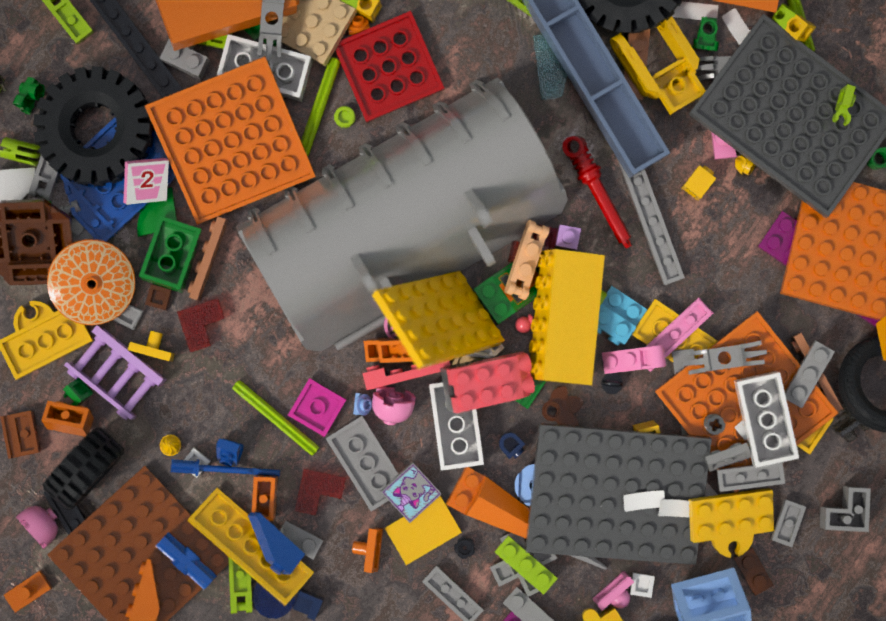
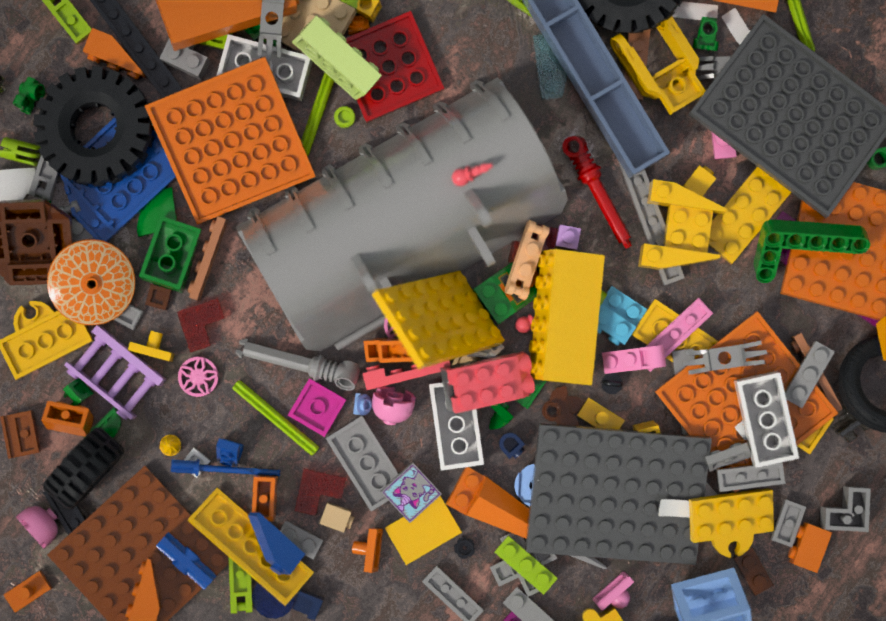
(105, 48): none -> orange slope
(110, 423): none -> green tile
(146, 181): tile -> none
(198, 376): none -> bright pink wheel
(337, 58): none -> yellowish green brick
(337, 517): none -> tan brick
(344, 374): none -> light grey piece
(462, 176): none -> coral bar
(501, 416): none -> green plate
(599, 416): none -> yellow tile
(642, 585): white plate -> none
(643, 500): white sticker -> none
(685, 229): none -> yellow wedge
(711, 417): dark grey bush -> none
(743, 165): yellow plate -> none
(746, 212): none -> yellow plate
(793, 23): leg -> none
(802, 236): none -> green beam
(809, 547): none -> orange brick
(845, 100): lime plate -> none

